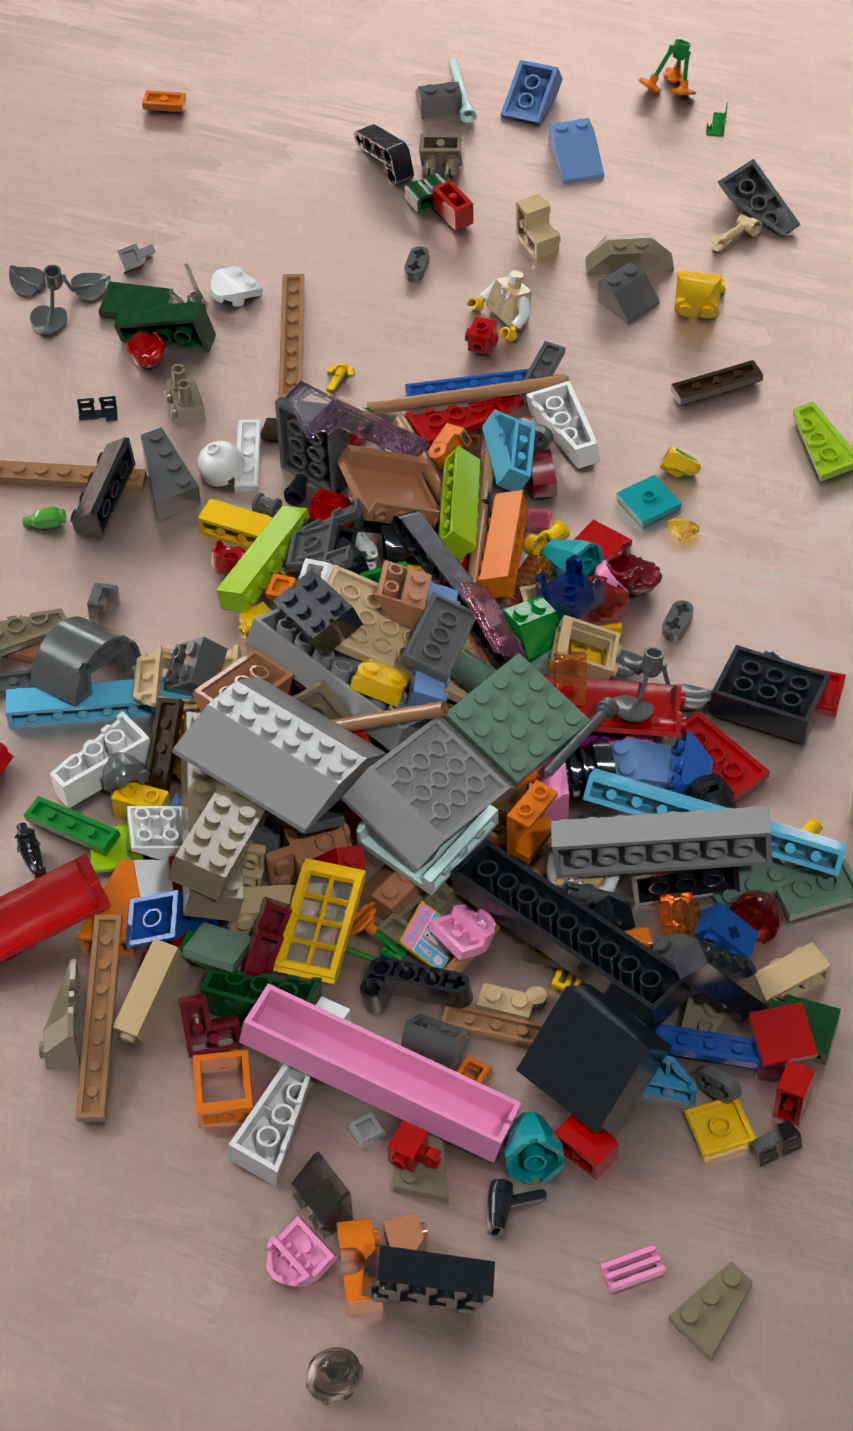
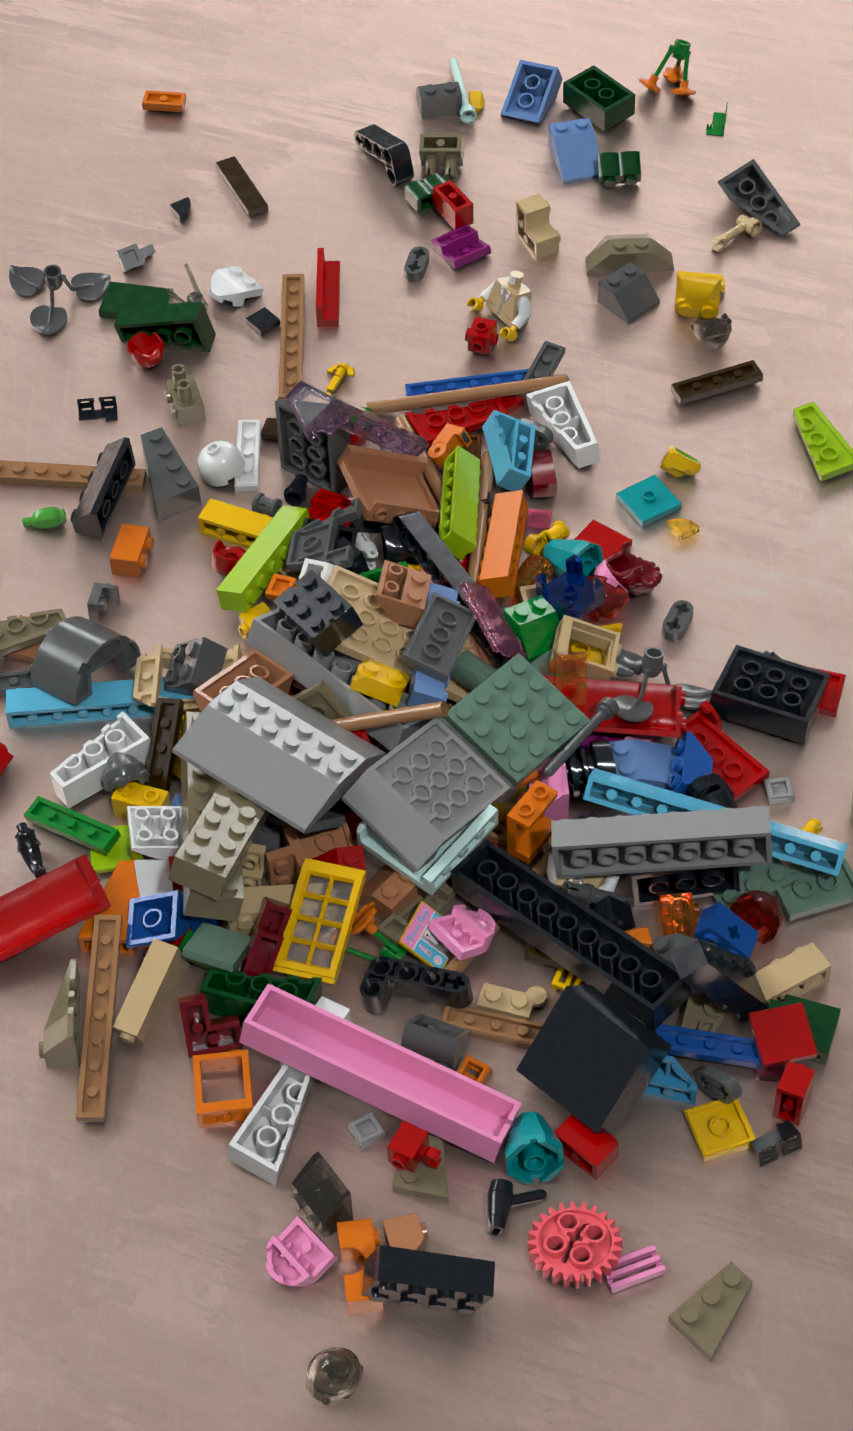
(131, 550): none -> orange brick
(181, 208): none -> black tile
(242, 186): none -> dark brown tile
(262, 321): none -> black piece
(327, 291): none -> red fence
(460, 246): none -> magenta slope
(476, 100): none -> yellow piece
(552, 1233): none -> coral gear
(599, 98): none -> dark green brick
(619, 168): none -> dark green brick
(710, 713): none -> red tile
(714, 332): none -> clear smoke hair
(779, 790): none -> light grey tile

